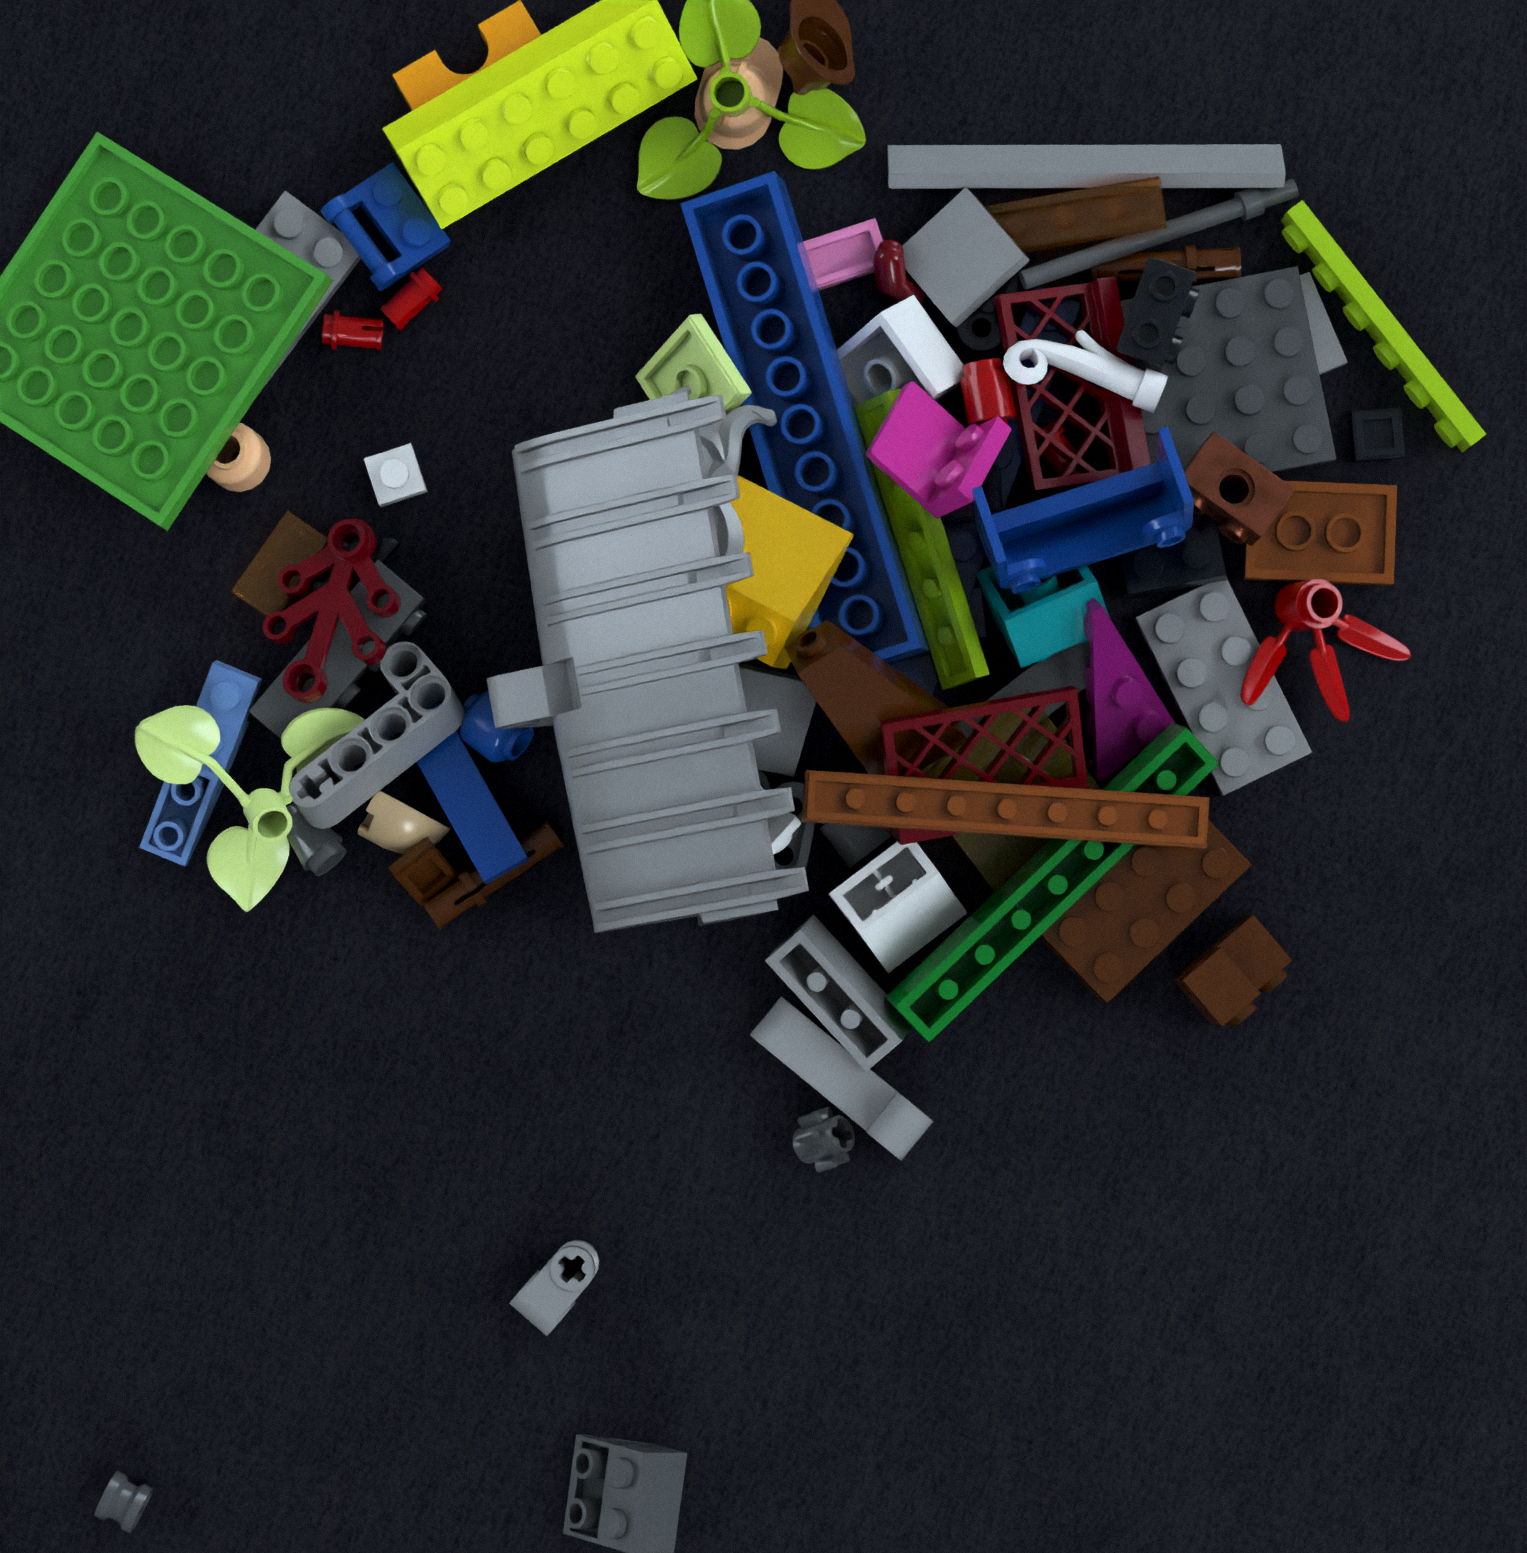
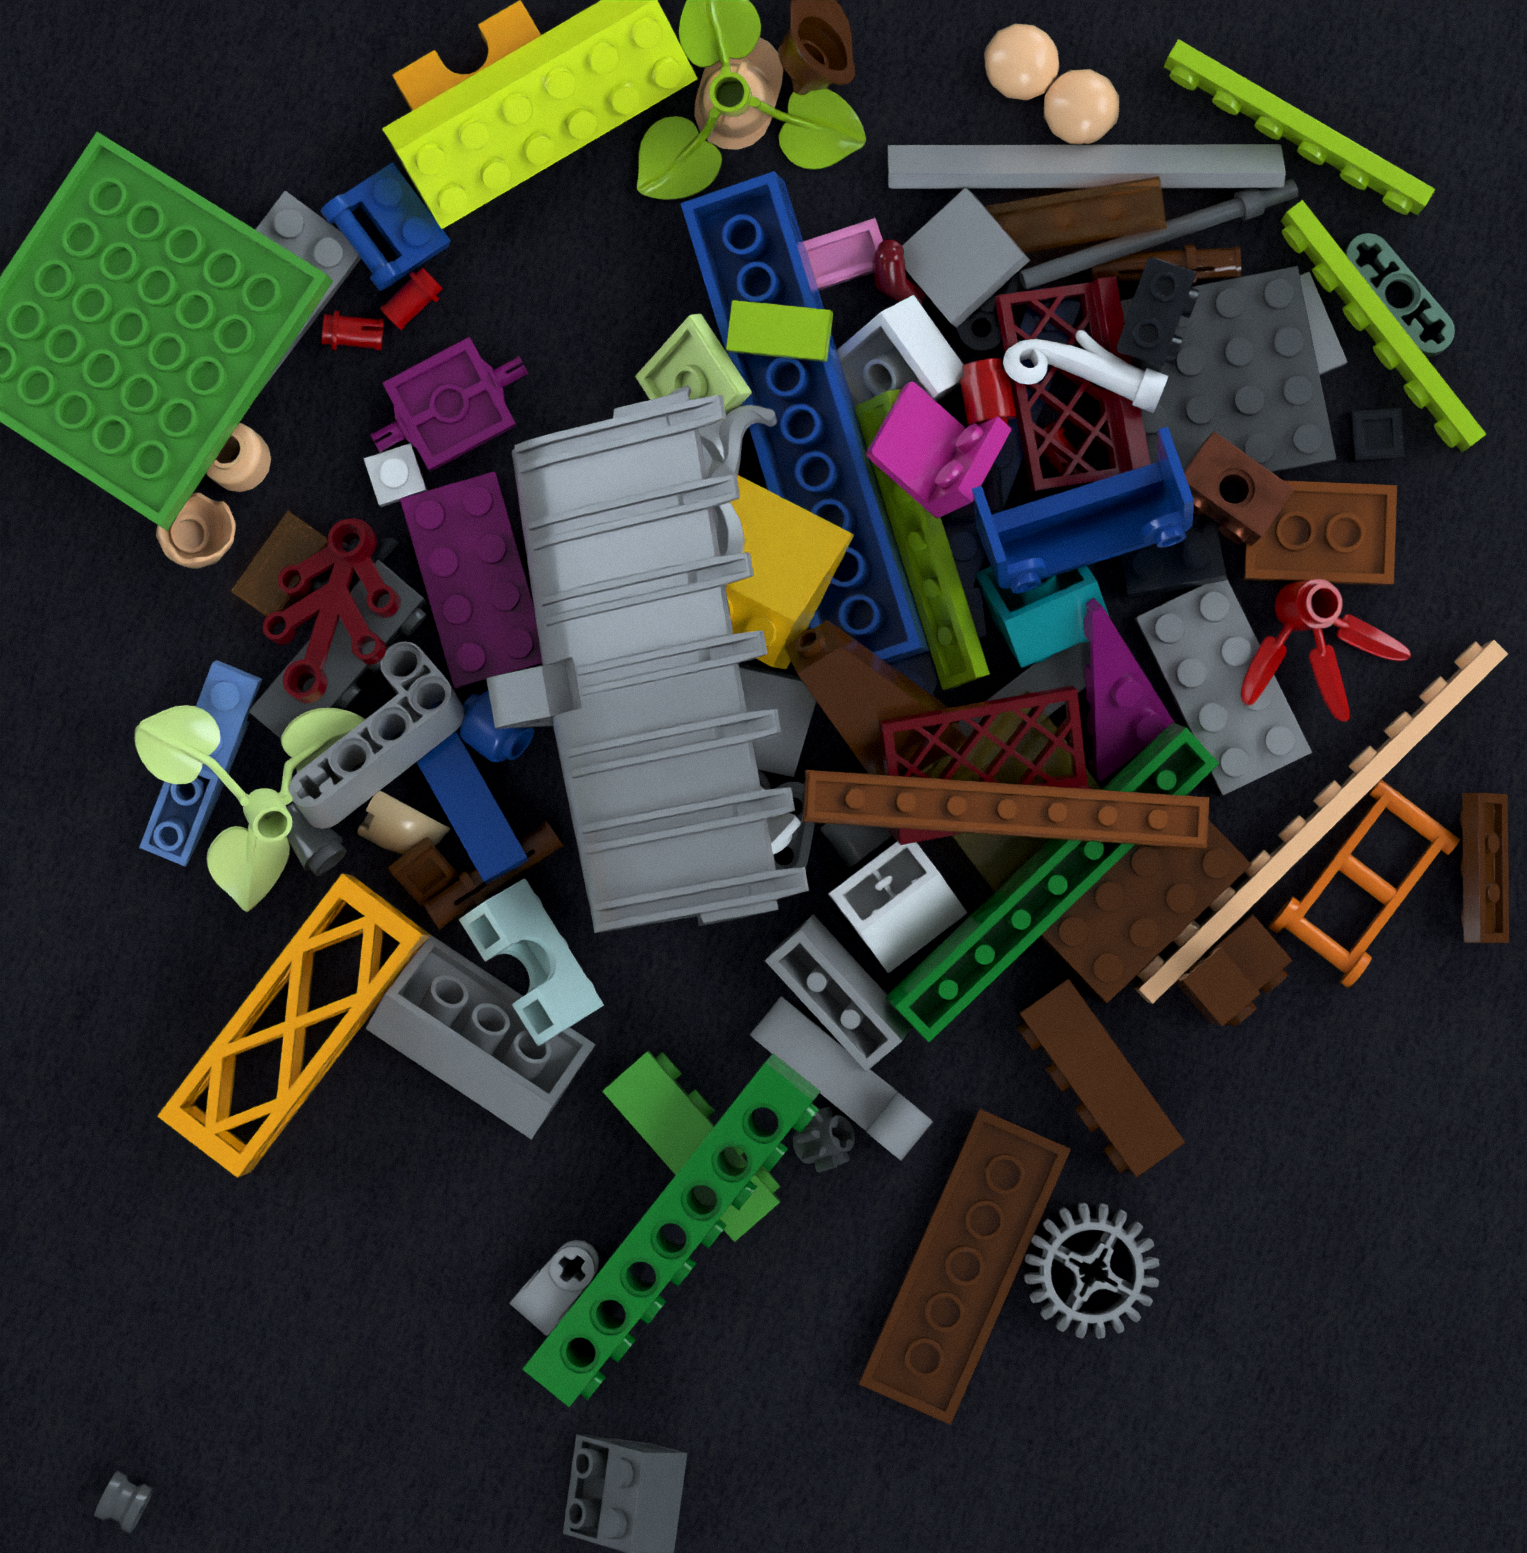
(199, 533): none -> light nougat hair
(217, 1066): none -> light orange piece
(449, 404): none -> magenta plate
(470, 1036): none -> light grey slope
(474, 579): none -> magenta plate
(519, 926): none -> light aqua arch
(557, 1362): none -> green brick
(677, 1126): none -> bright green brick
(779, 331): none -> lime tile
(964, 1266): none -> reddish brown plate
(1021, 61): none -> light nougat hair
(1081, 106): none -> light nougat hair
(1081, 1291): none -> light grey gear
(1100, 1078): none -> reddish brown brick
(1280, 119): none -> lime plate
(1333, 804): none -> light nougat plate
(1356, 960): none -> orange piece
(1402, 273): none -> sand green beam
(1485, 868): none -> reddish brown plate

